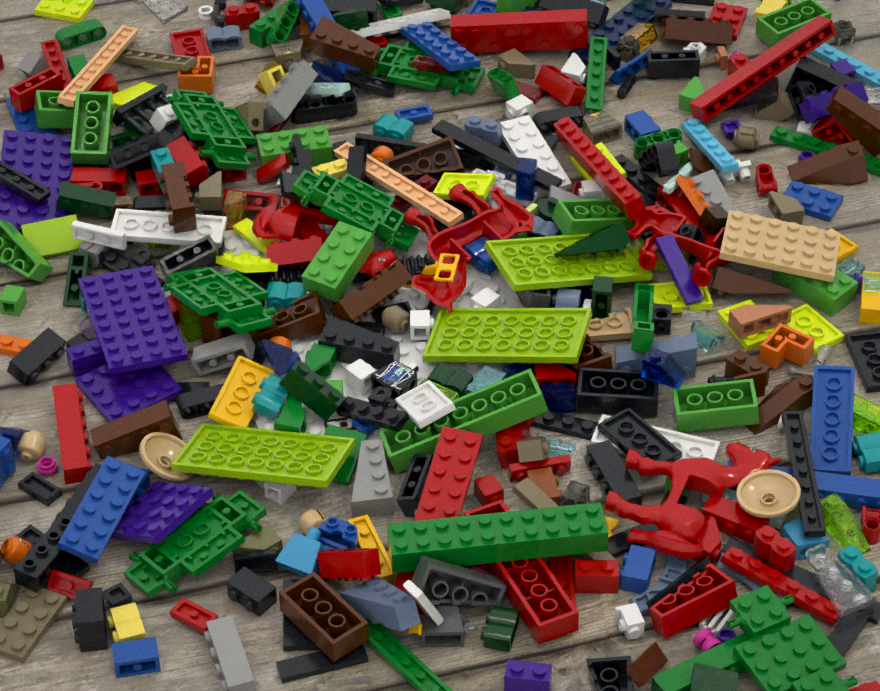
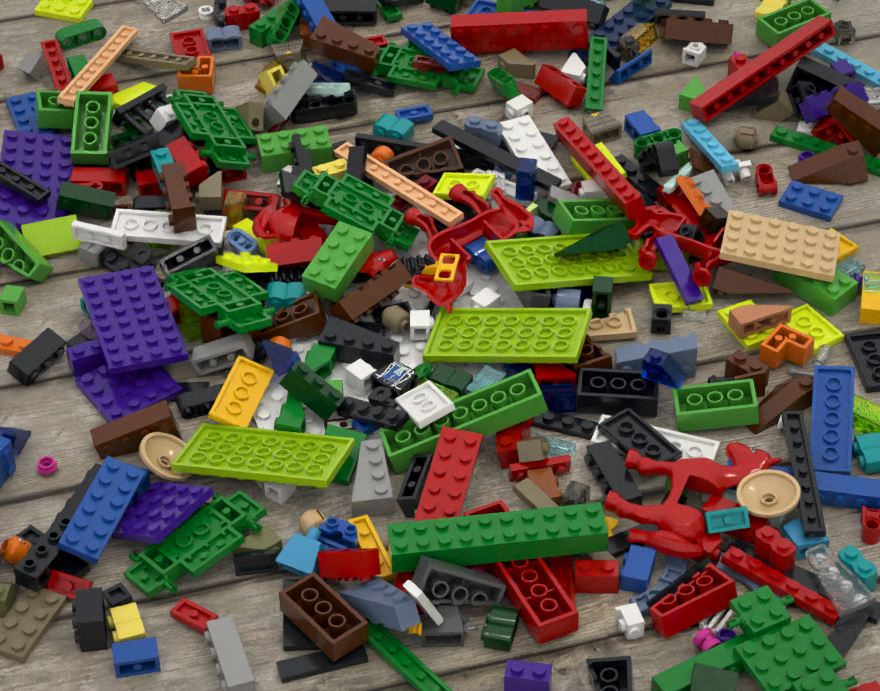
(23, 94): red brick -> none
(31, 445): tan head -> none
(40, 489): black tile -> none
(70, 432): red brick -> none
(79, 267): dark green slope -> none
(245, 241): none -> medium blue plate
(251, 591): black brick -> none
(270, 398): teal brick -> none
(272, 168): red tile -> none
(353, 18): dark green brick -> none
(393, 24): white plate -> none
(423, 370): none -> green axle
(488, 489): red brick -> none
(545, 119): black beam -> none
(626, 85): black axle -> none
(642, 324): green arch -> none
(646, 664): reddish brown tile -> none
(672, 64): black brick -> none
(706, 336): clear light blue brick -> none
(721, 58): nougat plate -> none
(727, 519): none -> teal plate
(728, 128): dark purple plate -> none
(734, 14): red plate -> none
(785, 208): dark tan slope -> none
(842, 524): clear neon green slope -> none

